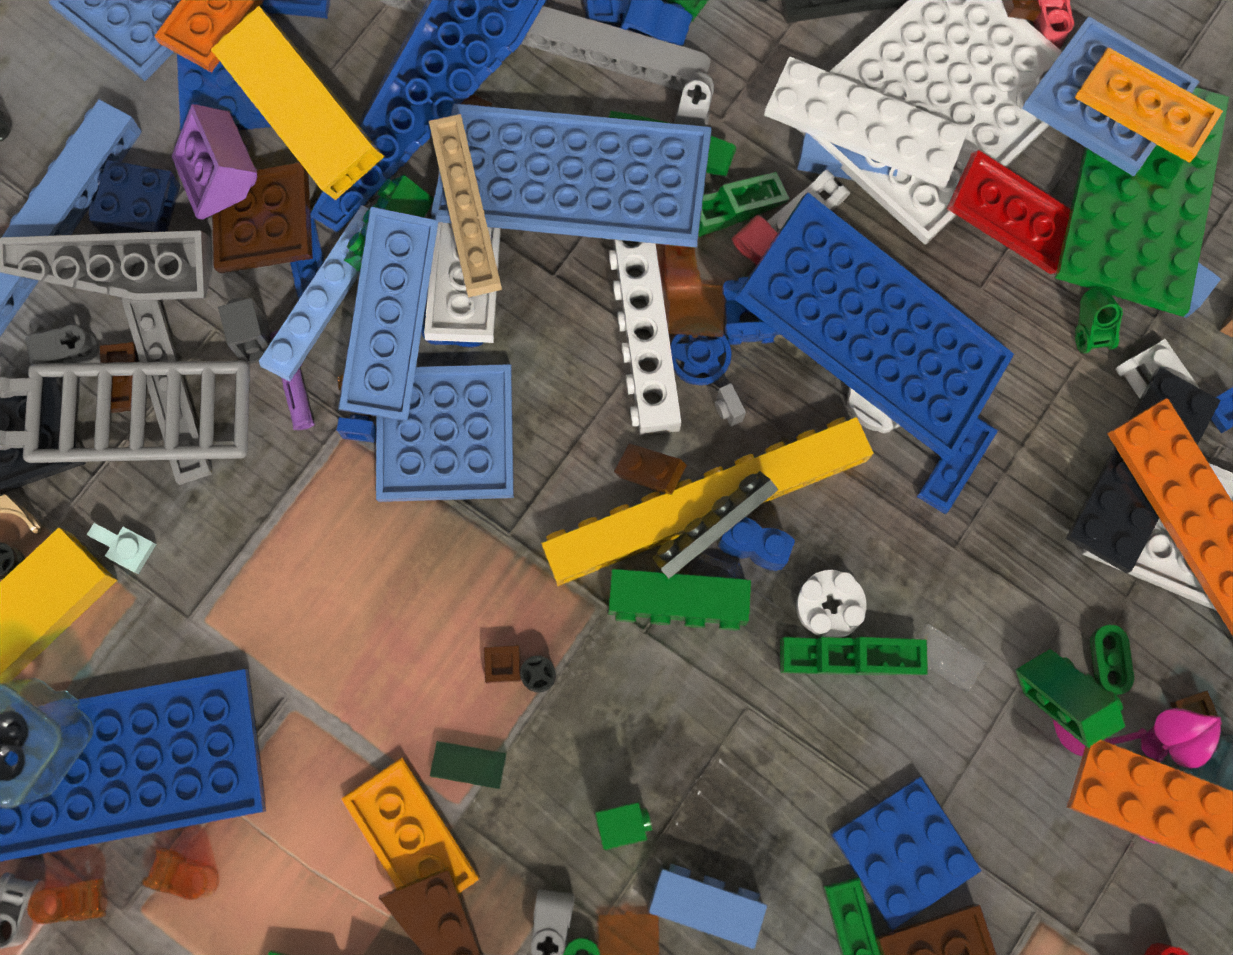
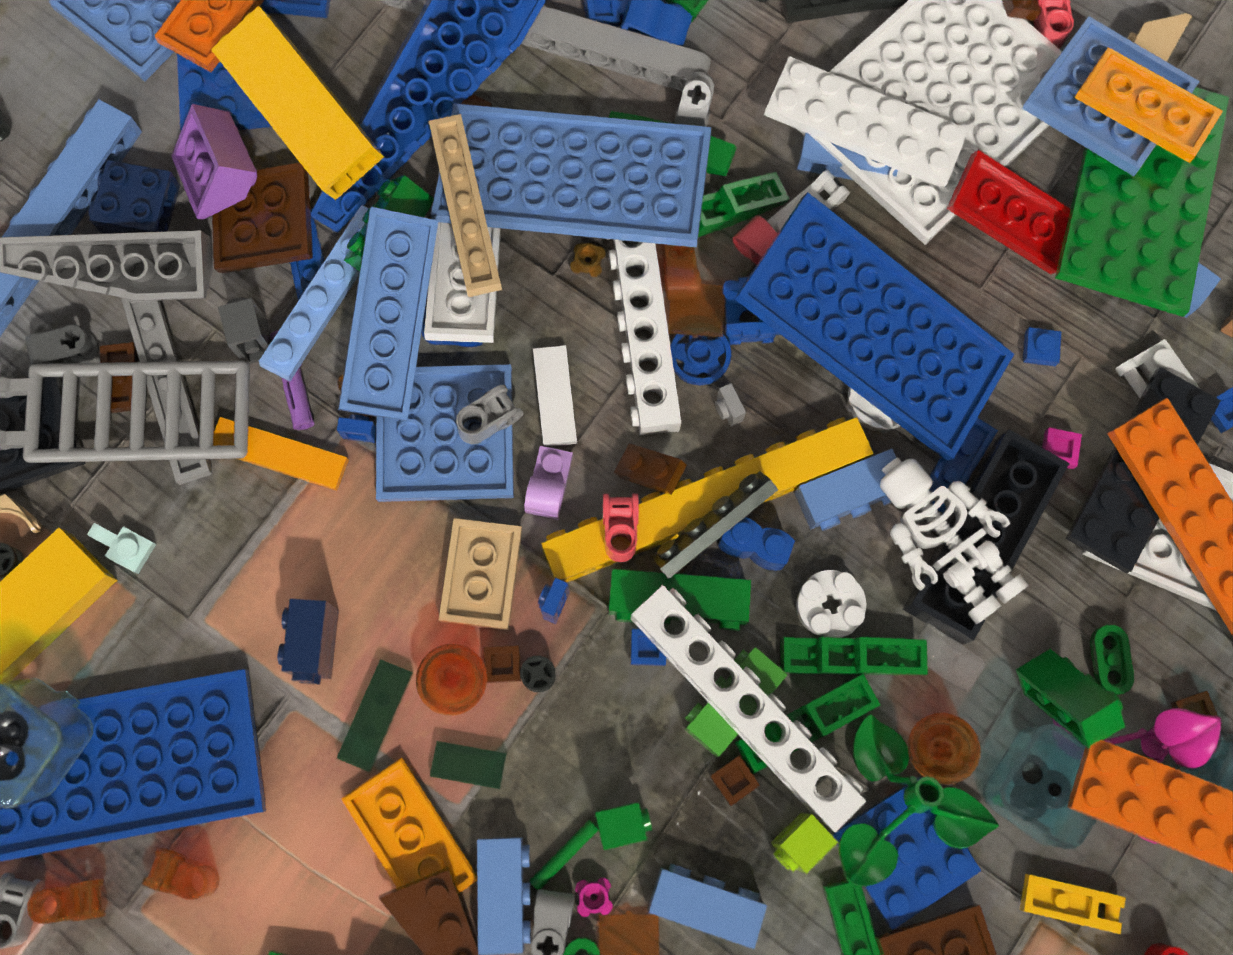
(286, 455): none -> light orange tile
(308, 640): none -> dark blue brick
(375, 715): none -> clear green tile
(451, 679): none -> clear orange cone
(480, 574): none -> tan plate
(494, 412): none -> light grey piece
(502, 895): none -> medium blue brick
(548, 482): none -> lavender plate
(553, 600): none -> blue plate
(554, 396): none -> white tile
(563, 855): none -> green piece
(585, 251): none -> pearl gold plate
(586, 889): none -> dark pink plate
(620, 519): none -> coral piece
(644, 651): none -> blue plate
(707, 724): none -> bright green brick
(734, 780): none -> reddish brown plate
(803, 843): none -> lime brick
(820, 716): none -> green slope
(844, 492): none -> medium blue brick
(845, 793): none -> white brick
(909, 486): none -> white piece
(944, 748): none -> clear orange cone
(958, 819): none -> green plant
(1013, 481): none -> black brick
(1031, 805): none -> clear light blue piece
(1042, 346): none -> blue plate
(1063, 444): none -> dark pink plate
(1071, 903): none -> yellow plate
(1098, 321): green piece -> none
(1161, 35): none -> tan slope

